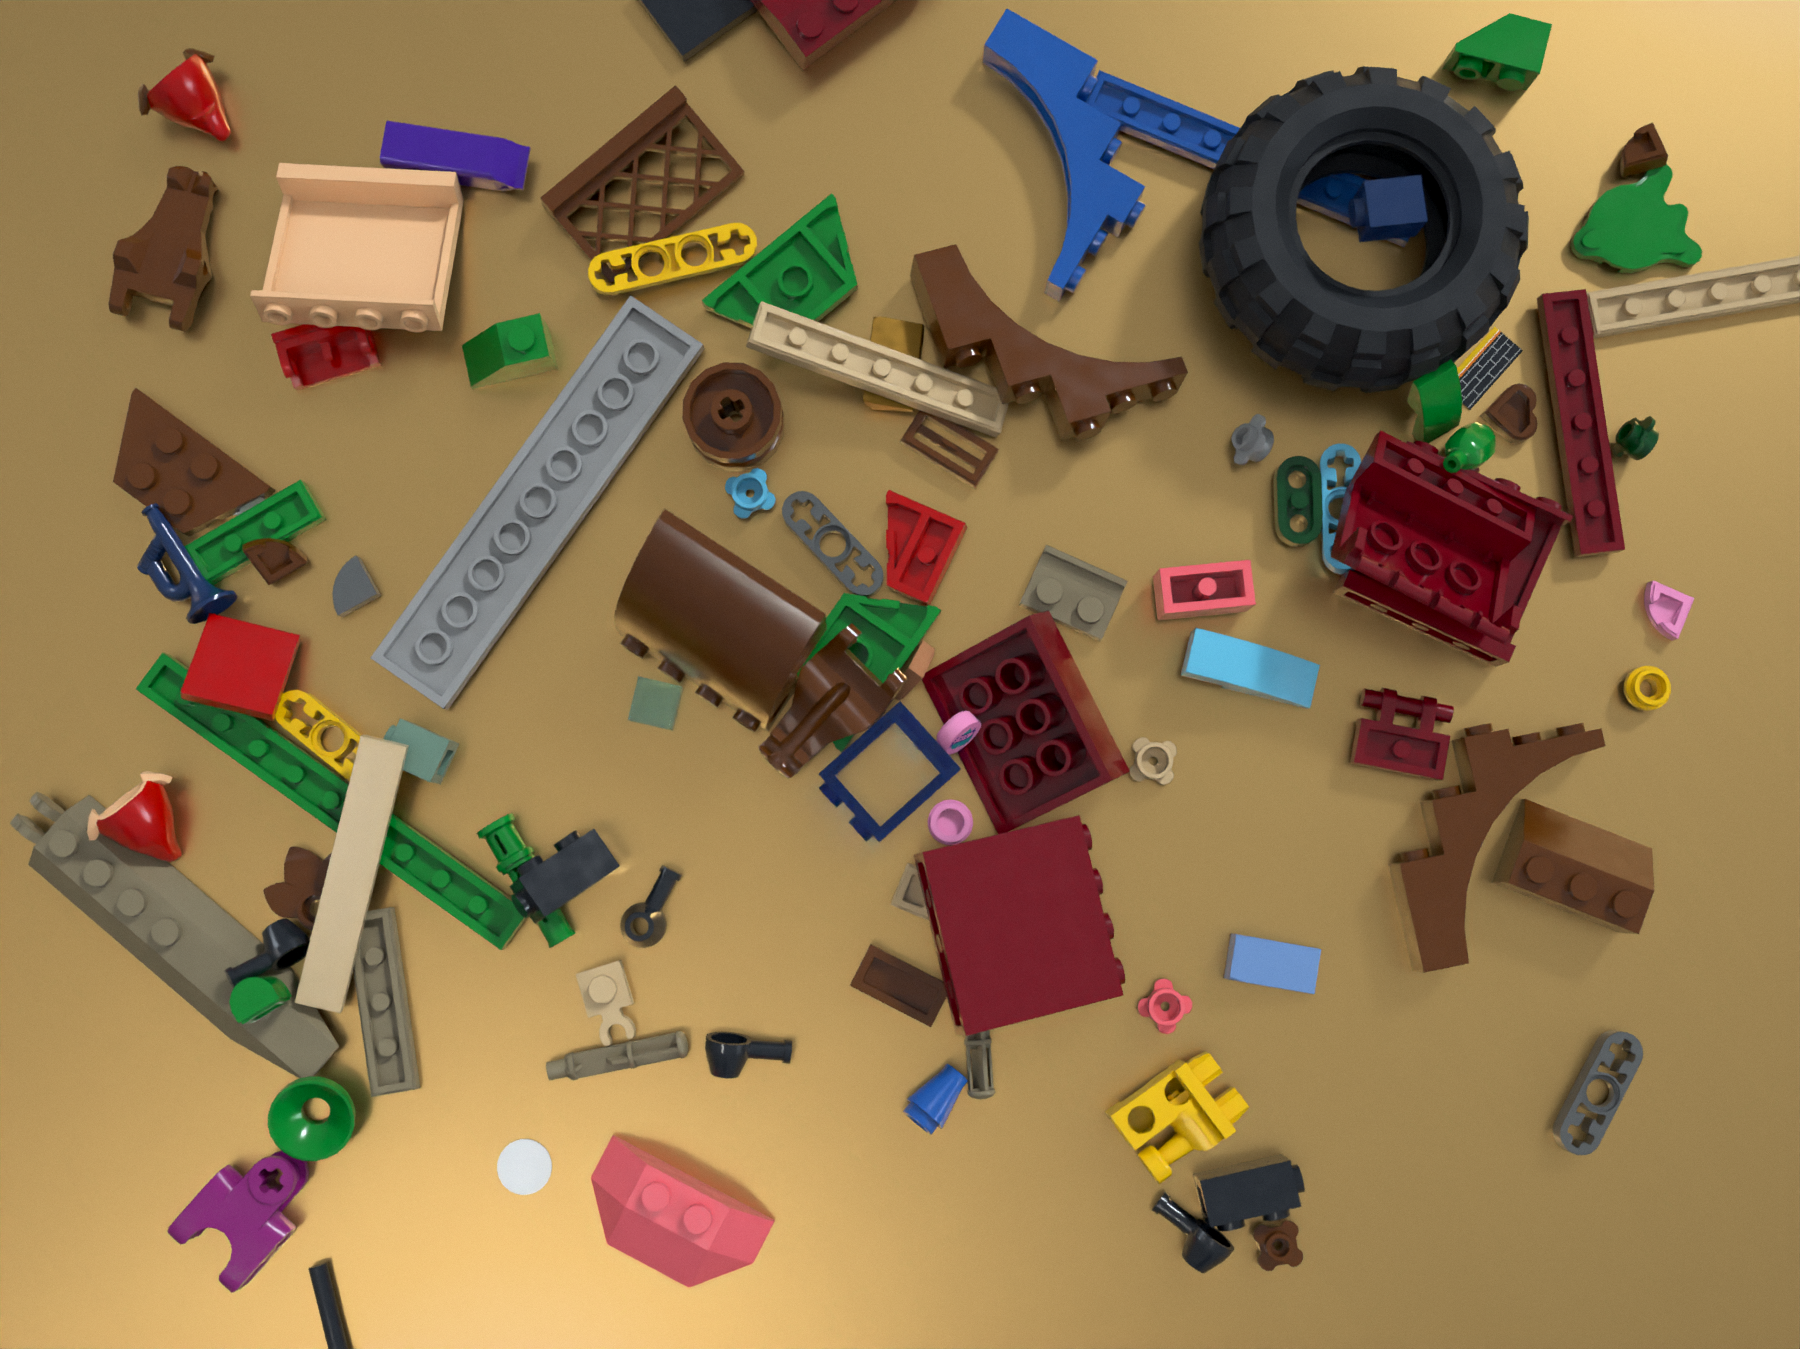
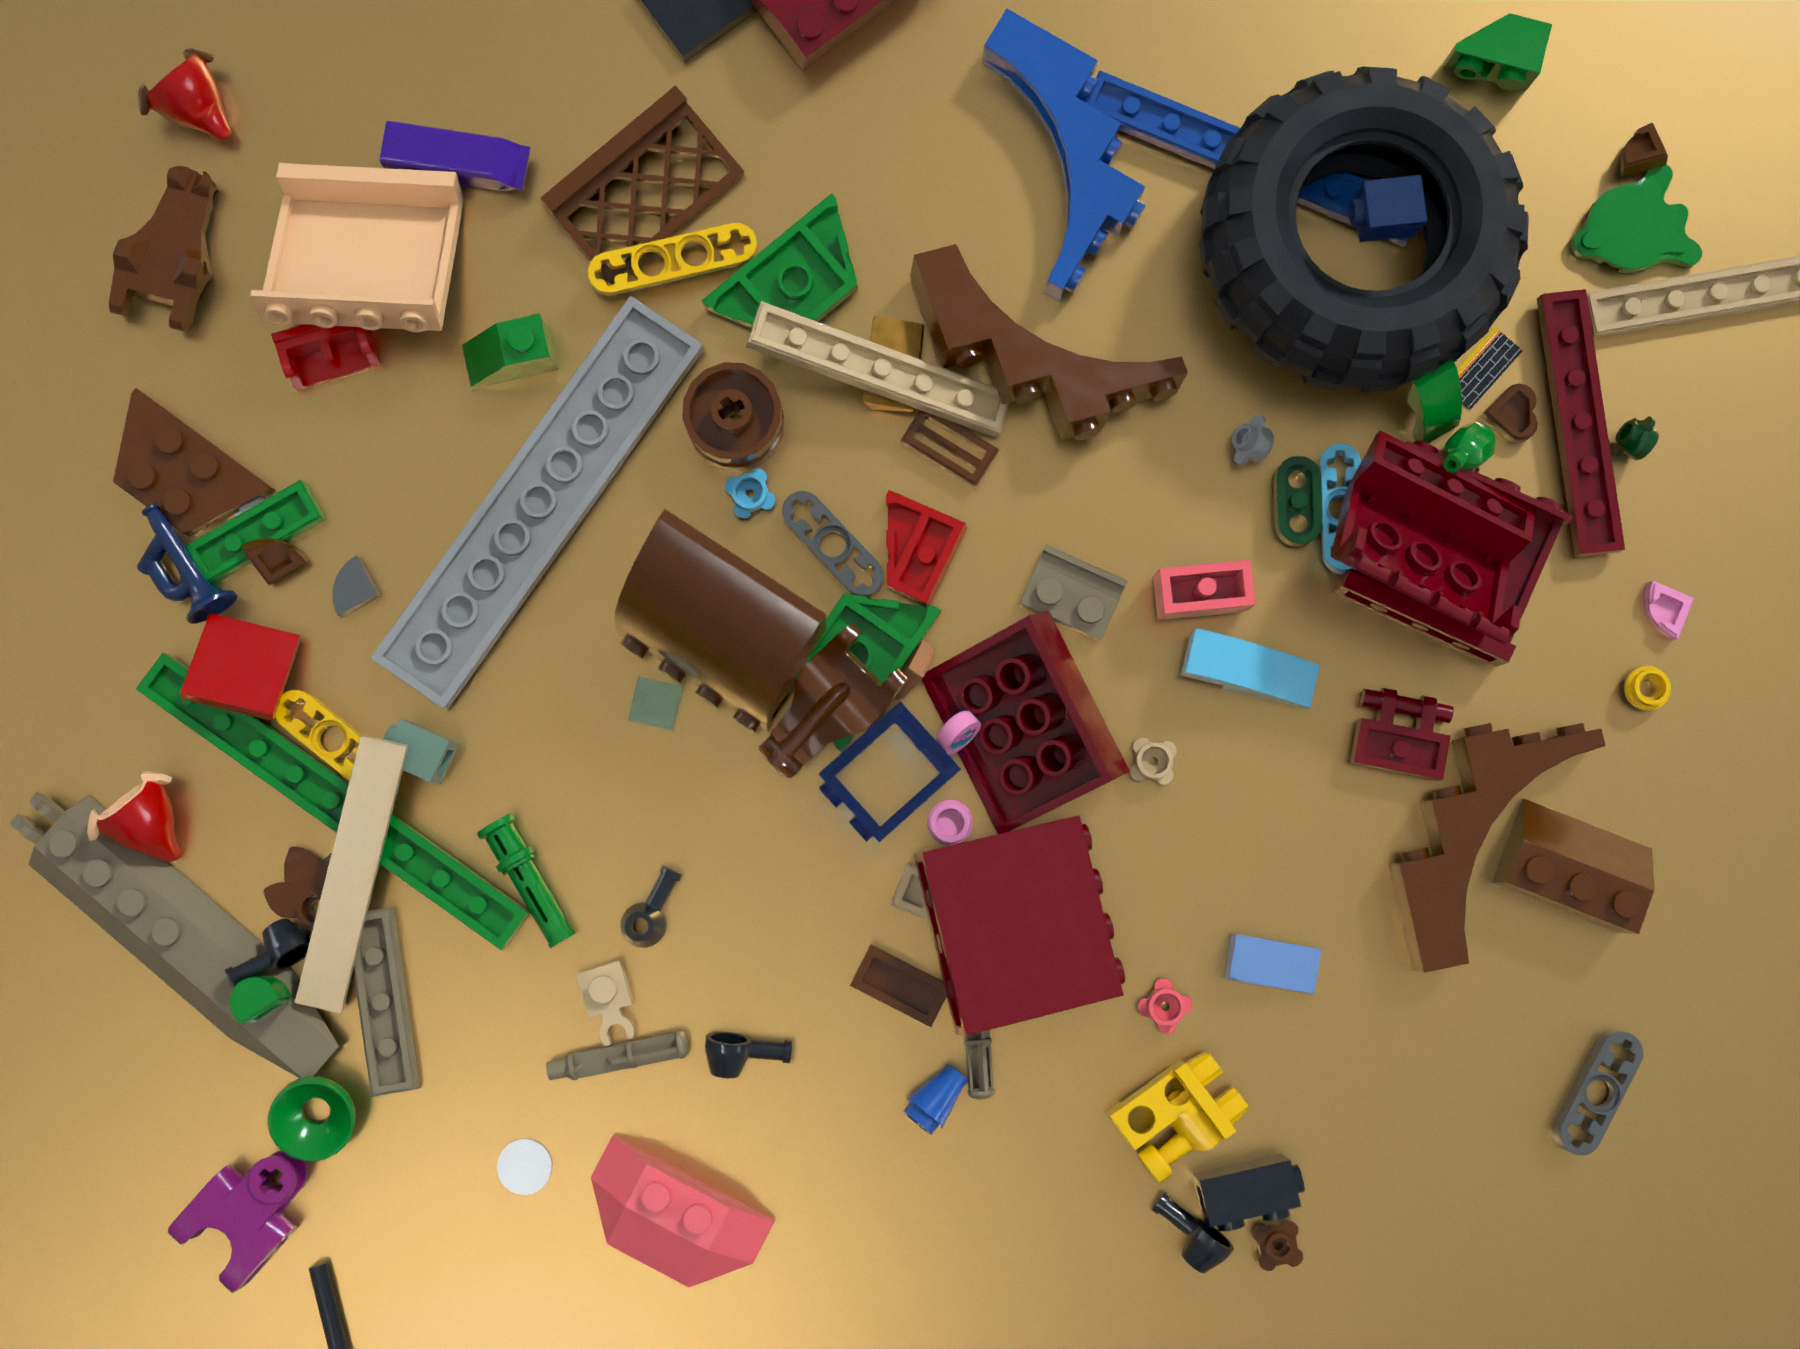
(562, 877): black brick -> none

